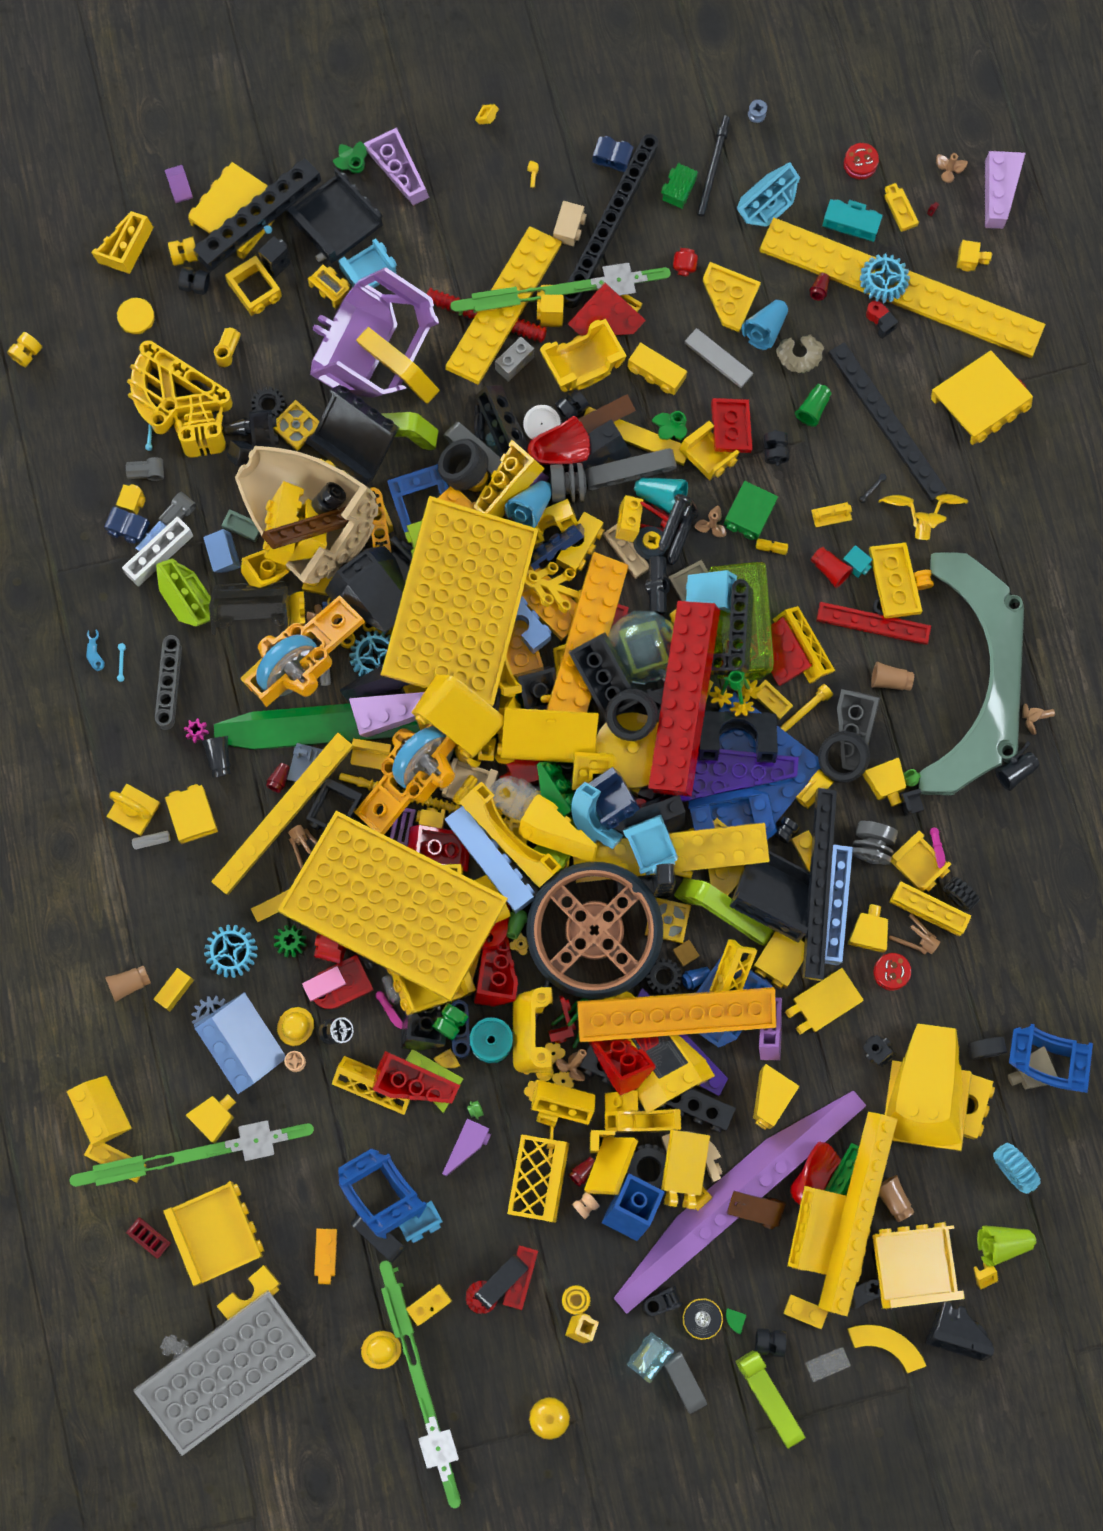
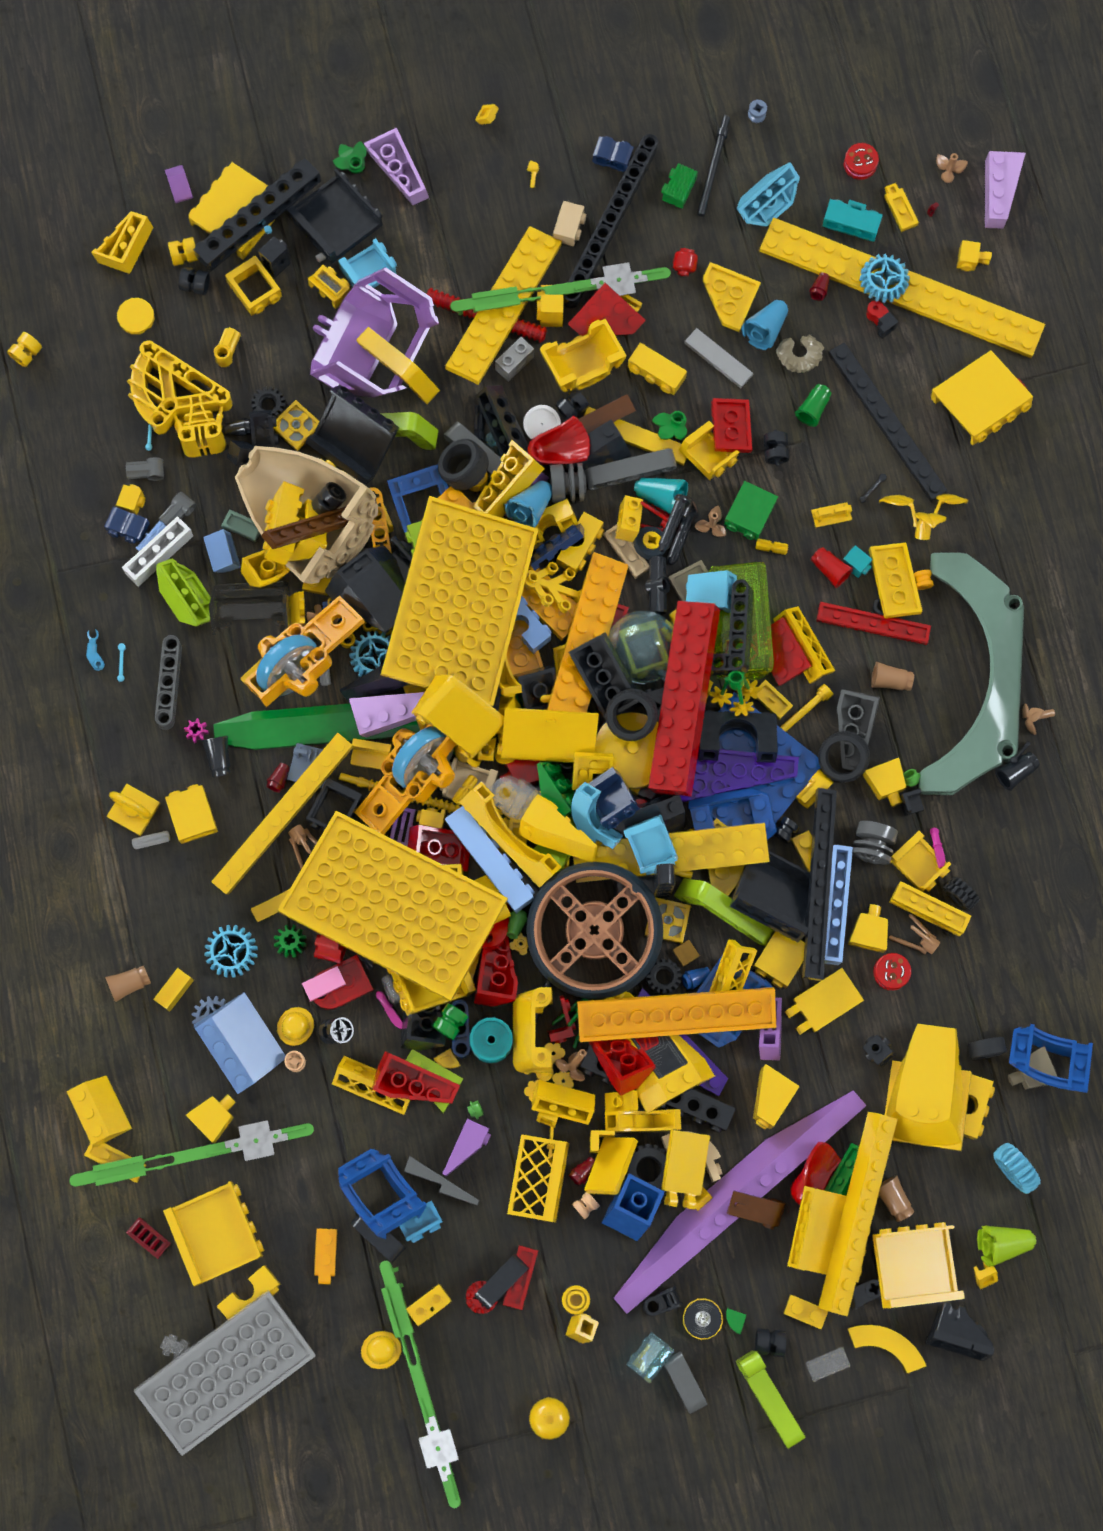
(417, 1169): none -> dark grey slope

